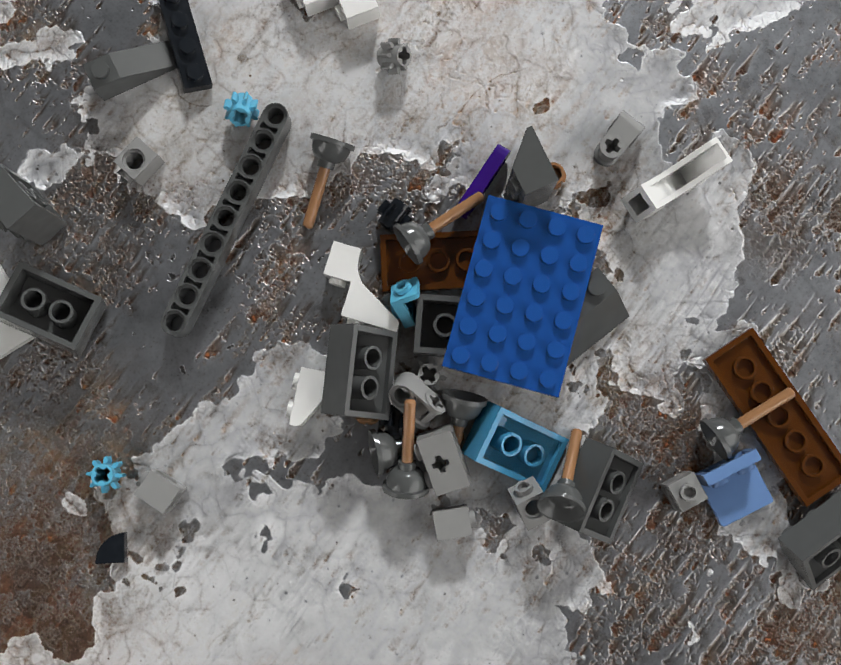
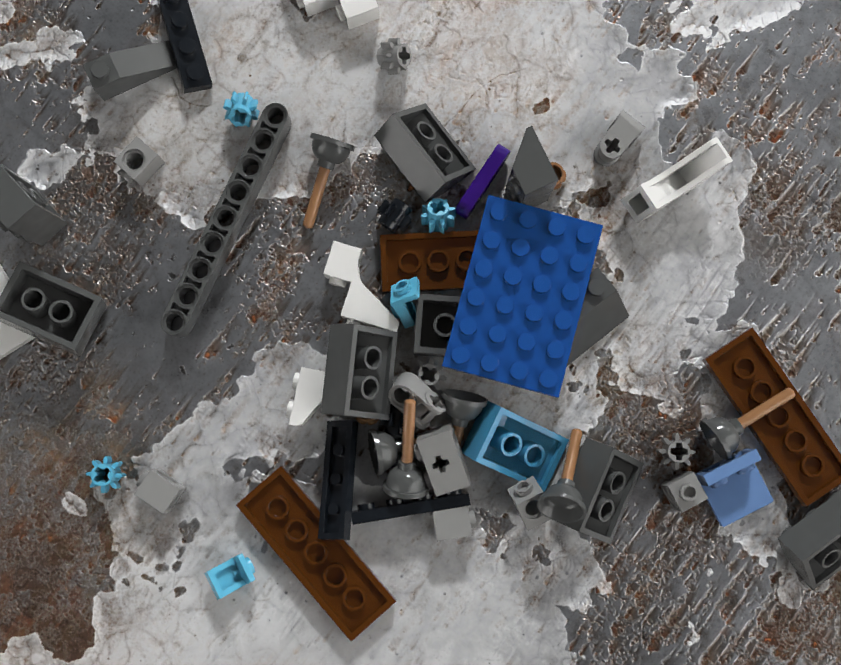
(113, 550): black tile -> none
(230, 575): none -> medium azure bracket
(325, 567): none -> reddish brown plate
(338, 480): none -> black plate
(398, 508): none -> black plate
(416, 238): dark grey piece -> none
(424, 151): none -> dark grey slope
(438, 215): none -> medium azure gear
(675, 443): none -> light grey gear

